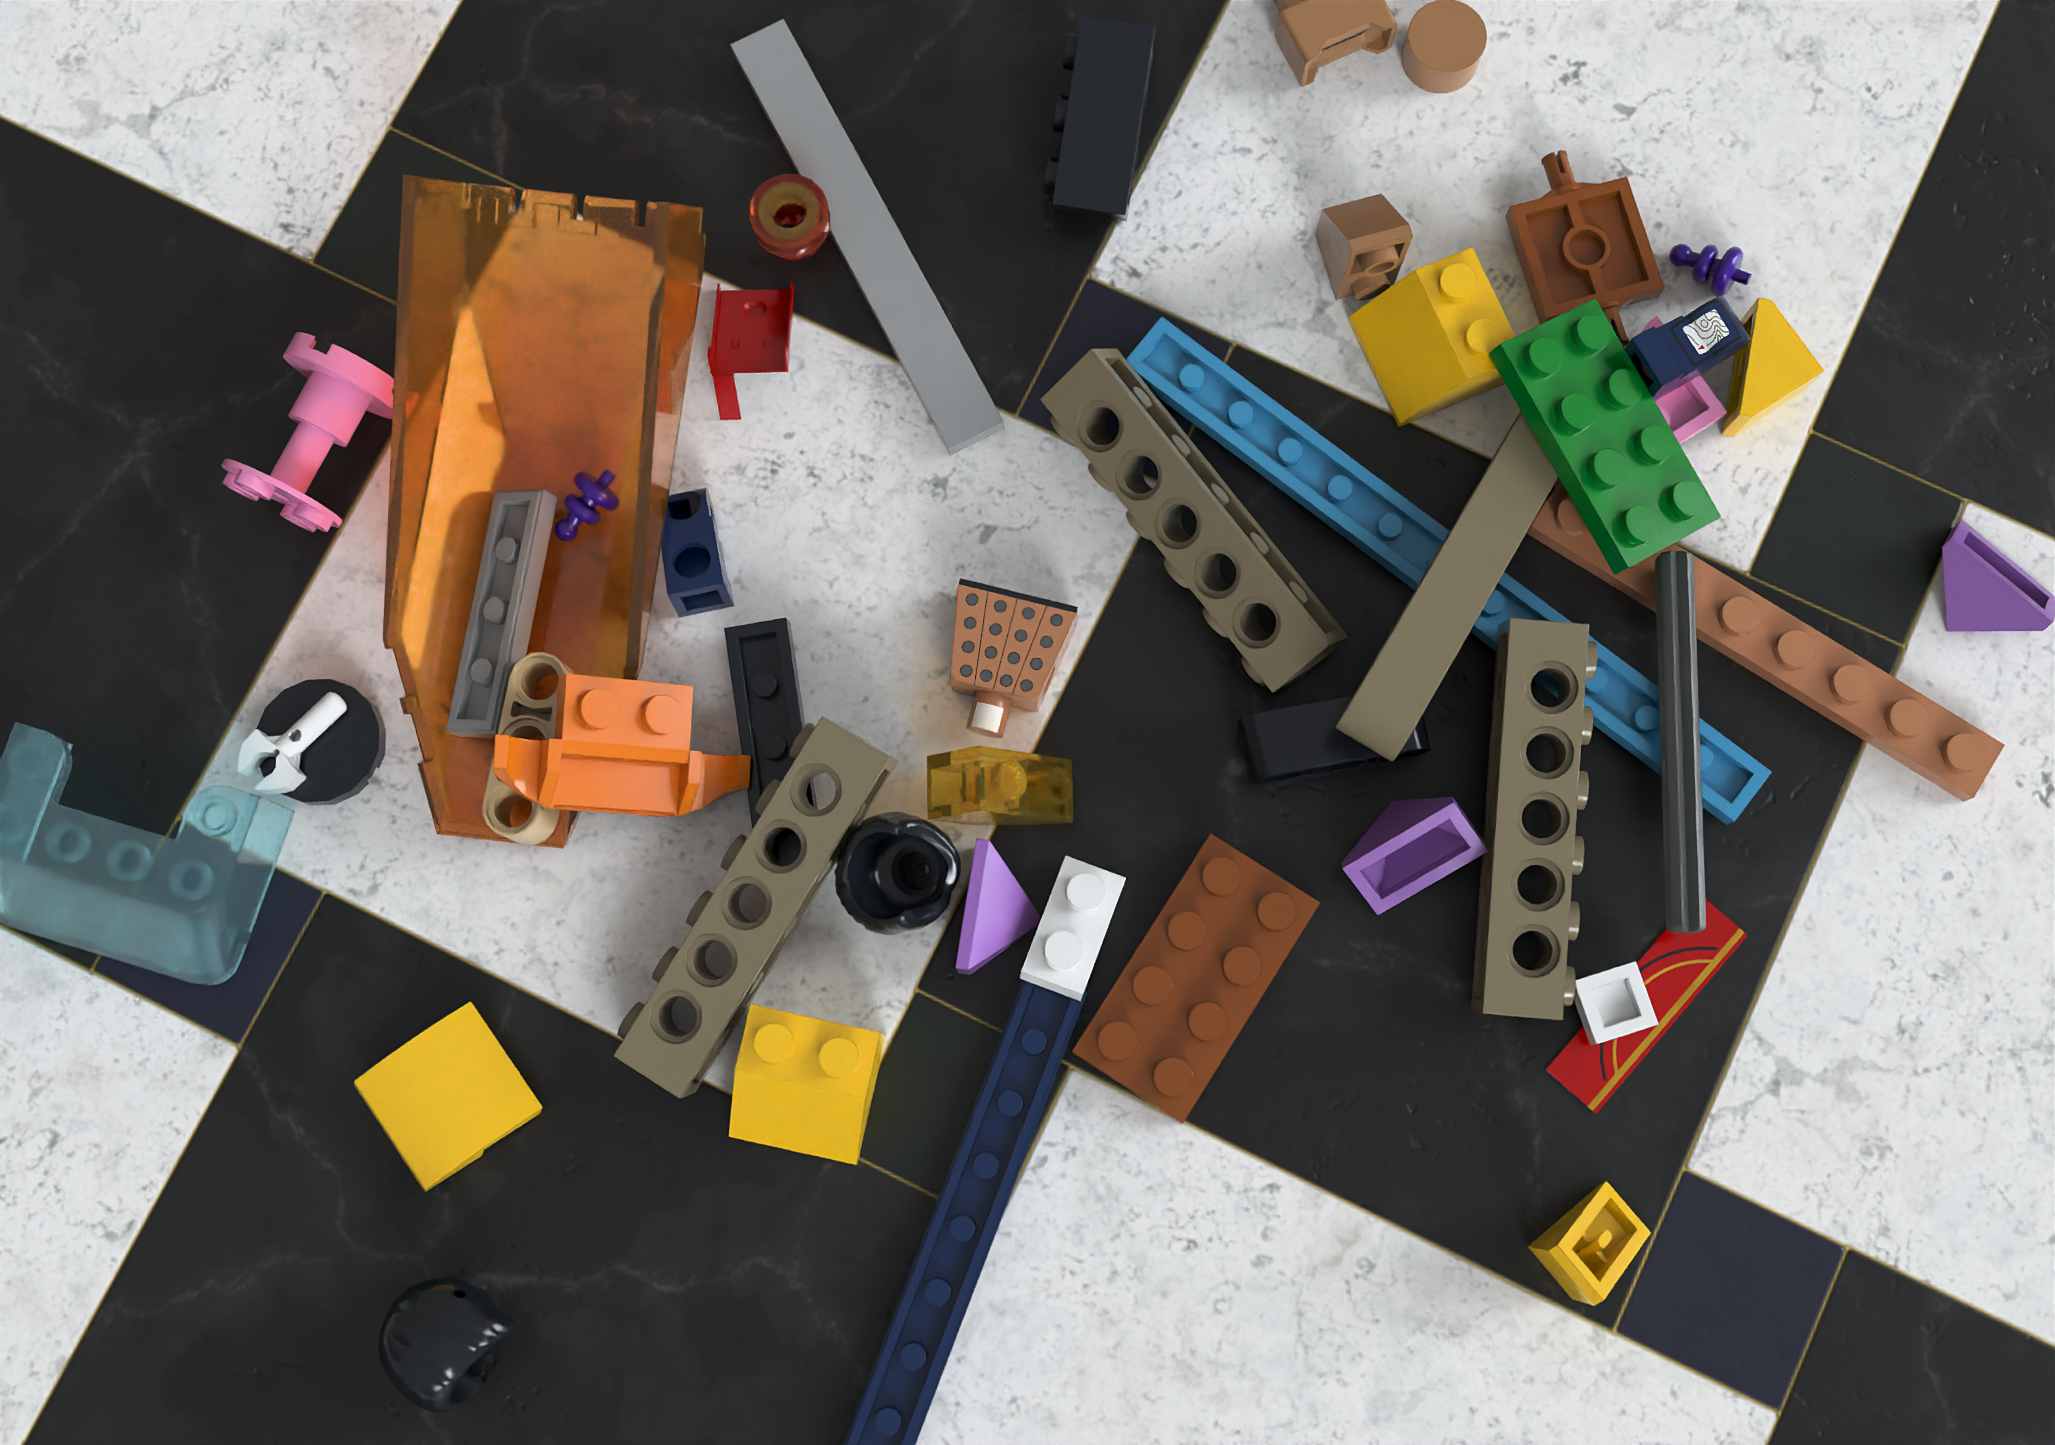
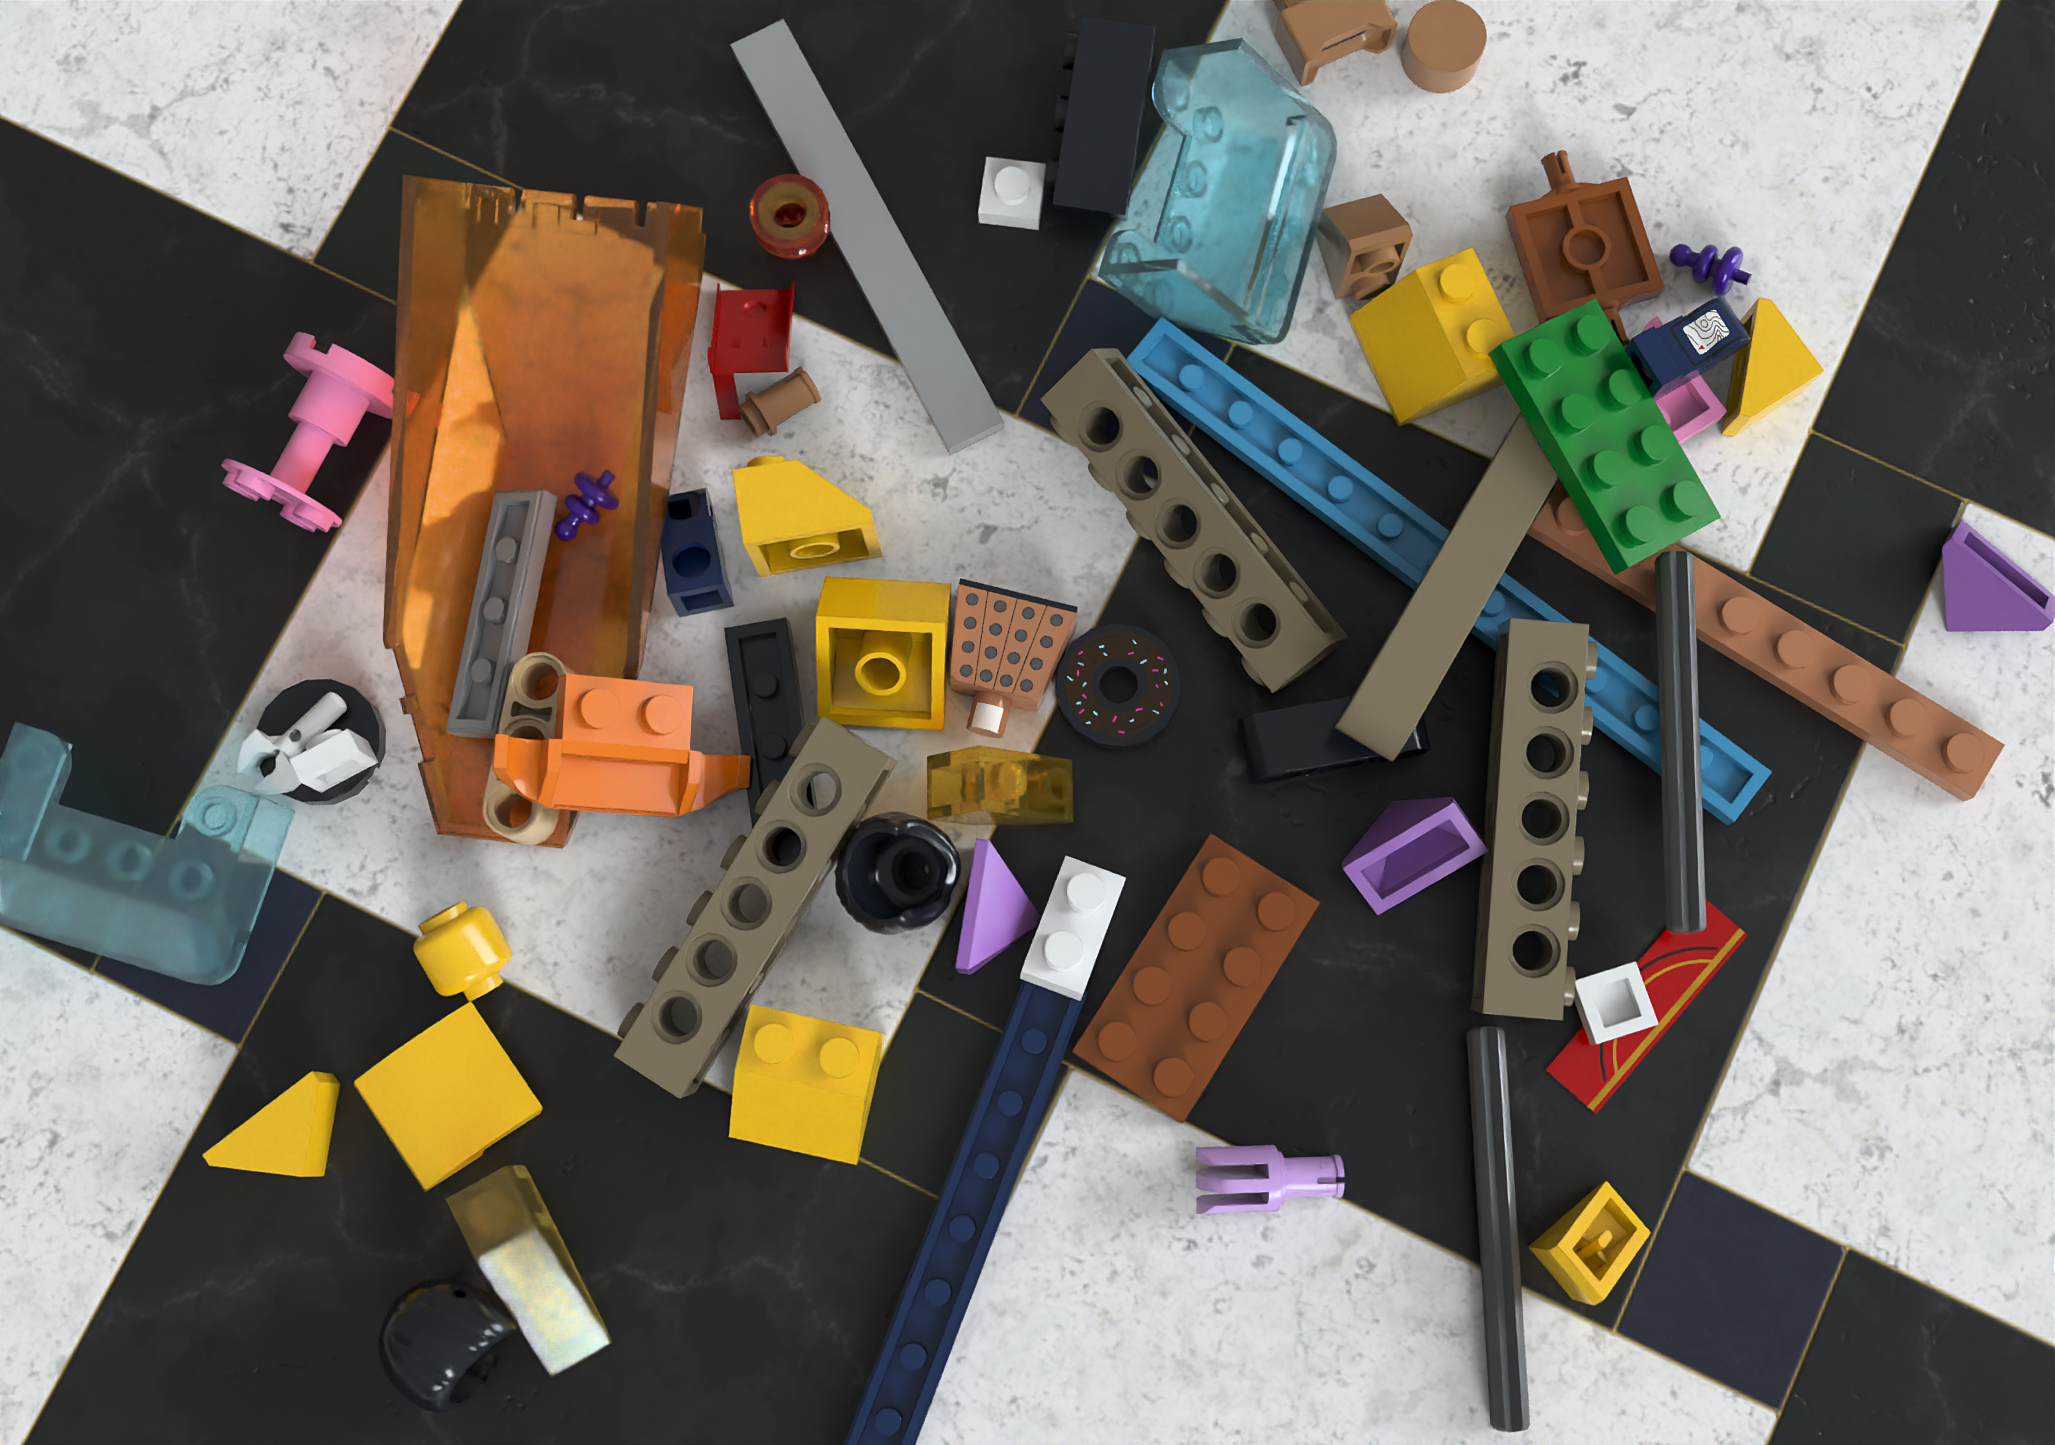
(287, 1134): none -> yellow slope
(332, 759): none -> white plate
(462, 951): none -> yellow head
(529, 1266): none -> clear yellow slope
(778, 402): none -> medium nougat pin
(799, 518): none -> yellow slope
(883, 652): none -> yellow slope
(1012, 193): none -> white plate
(1124, 650): none -> tile
(1237, 200): none -> clear light blue windscreen
(1270, 1178): none -> lavender arm
(1498, 1230): none -> dark grey axle

